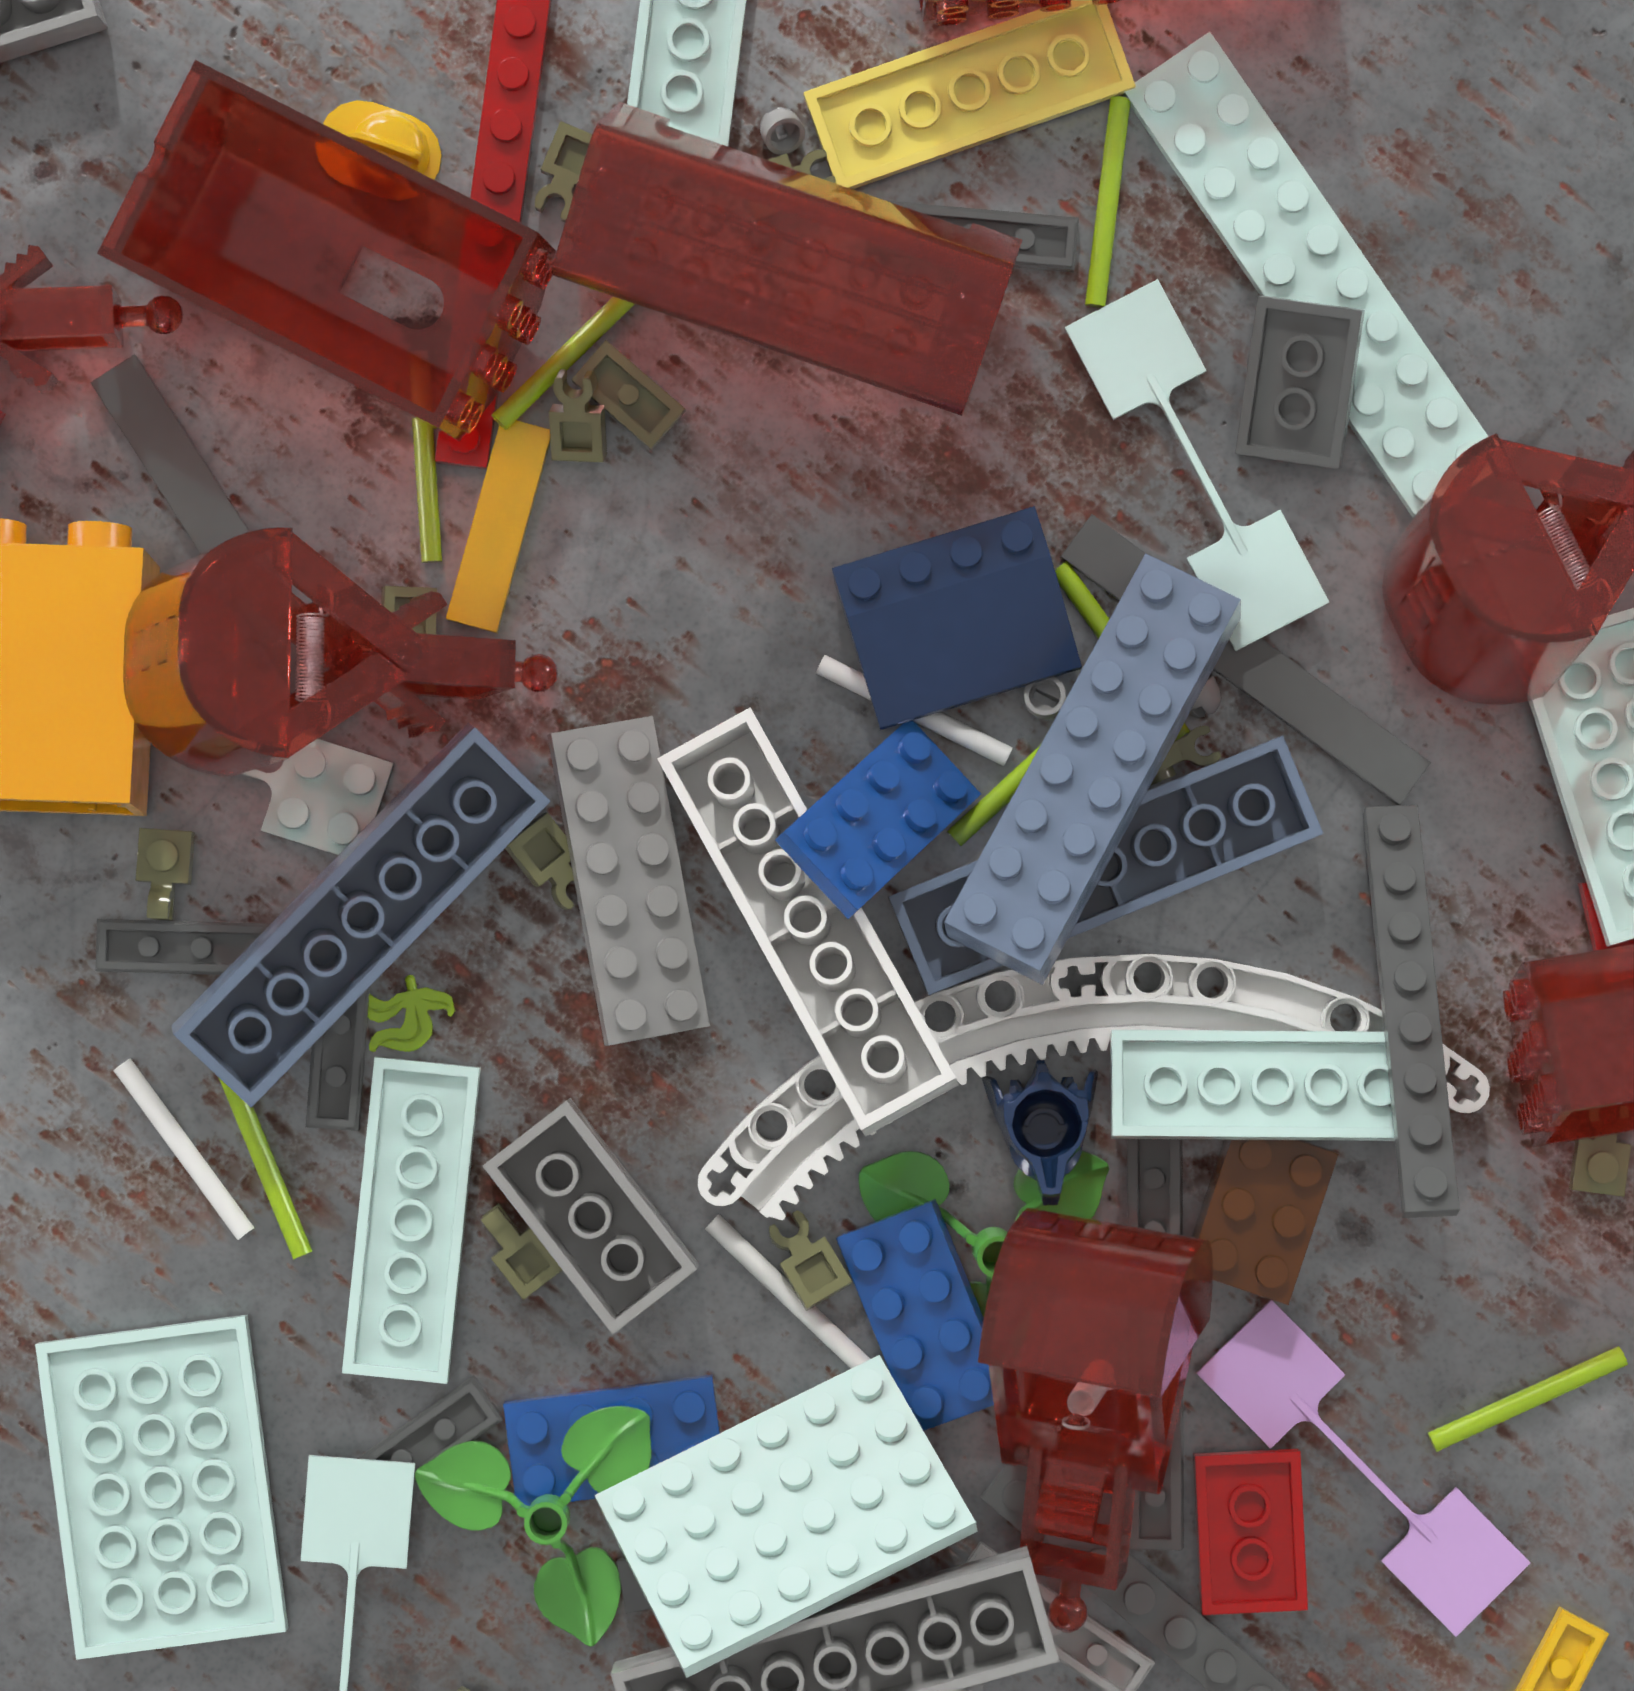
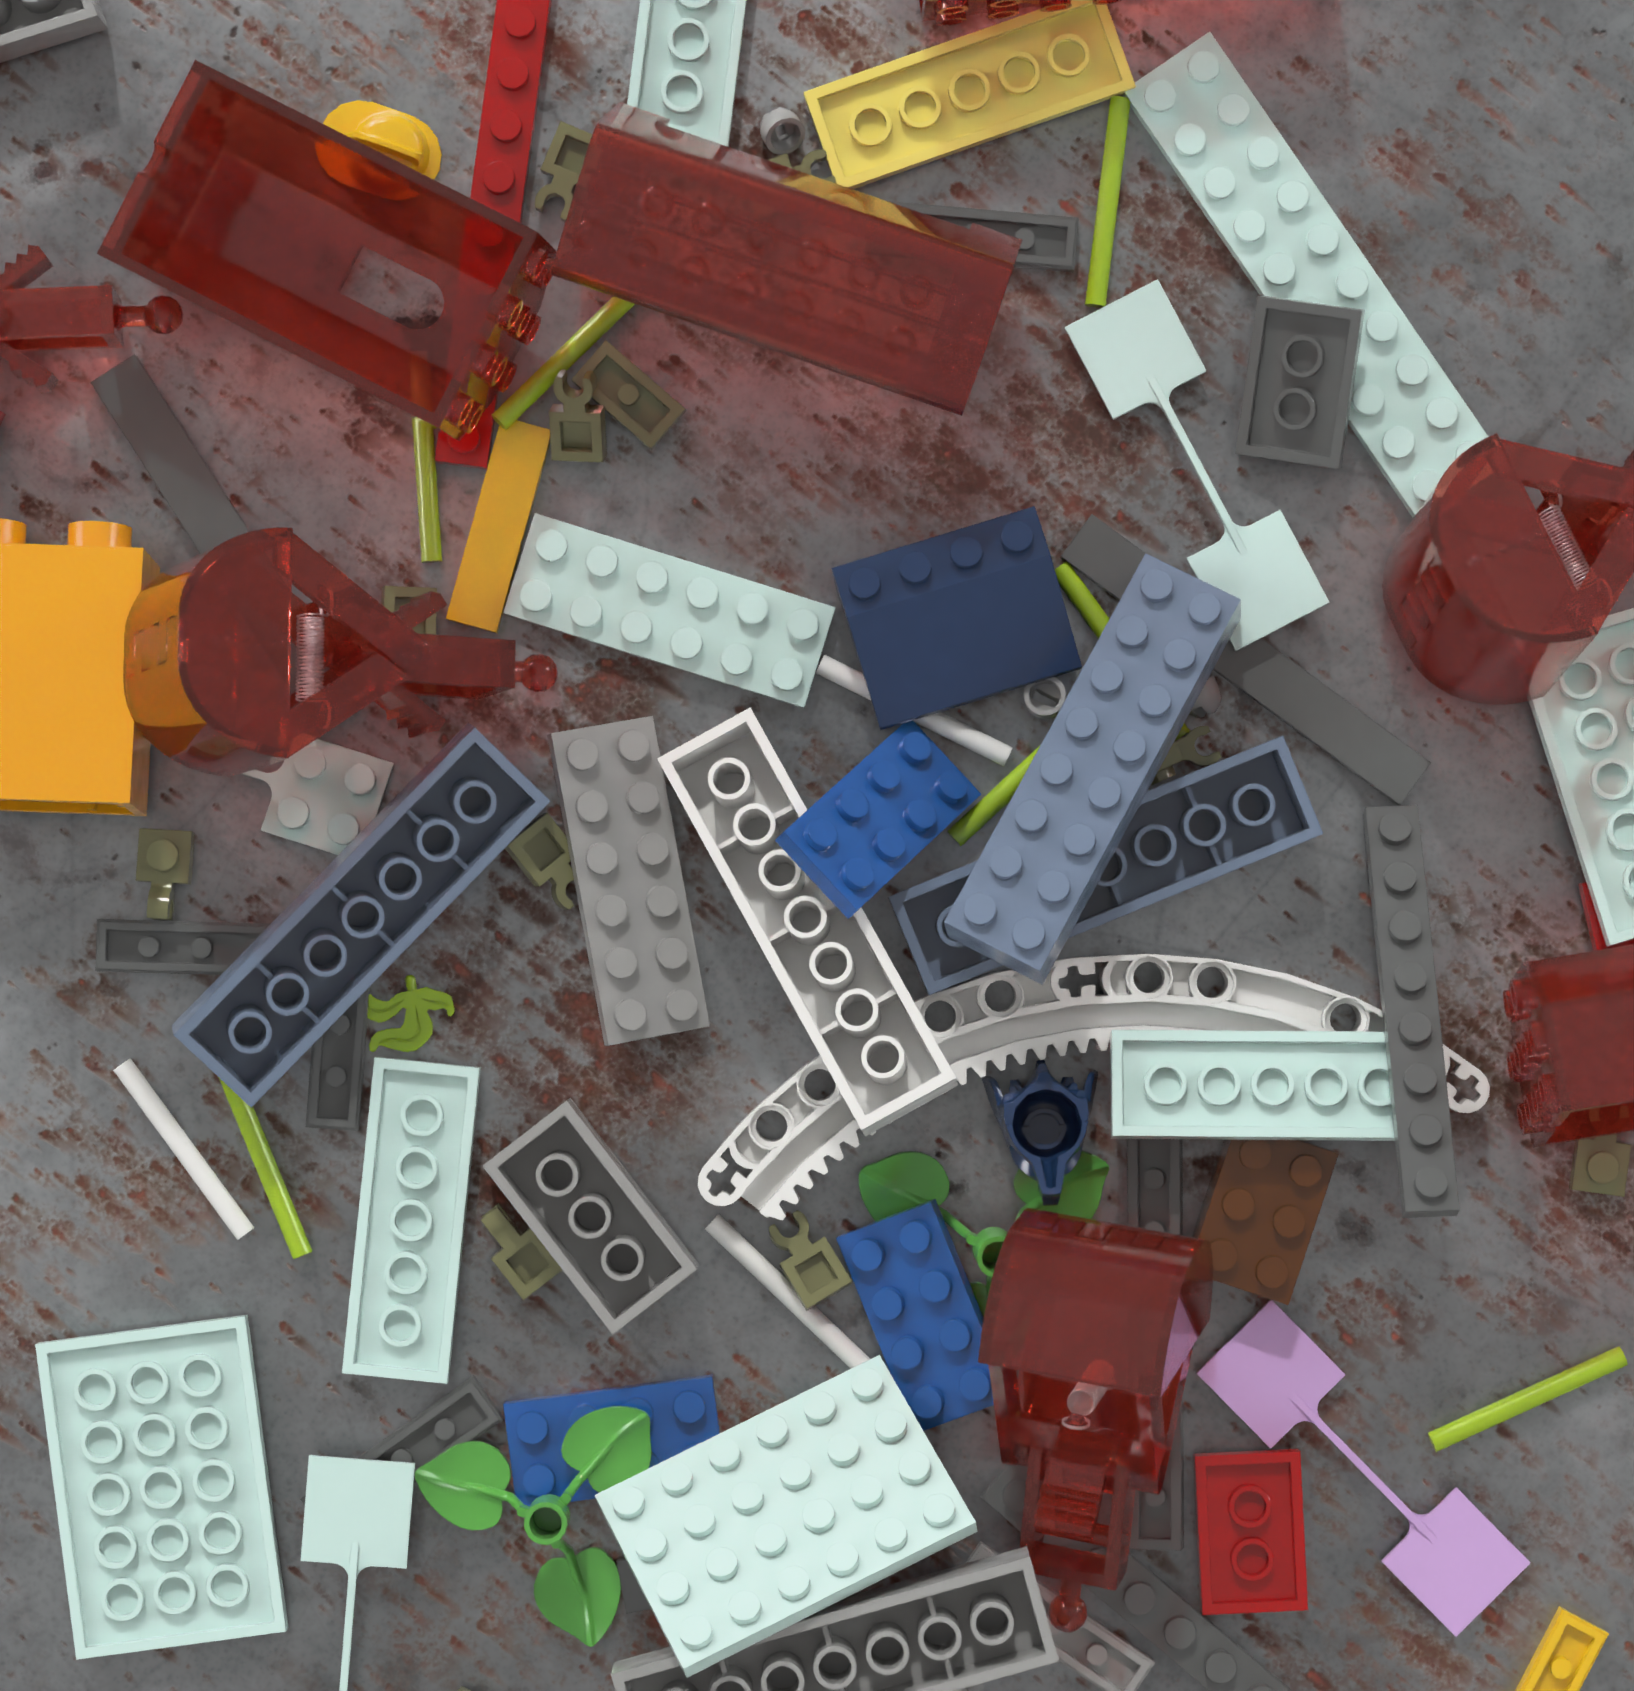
(669, 610): none -> light aqua plate

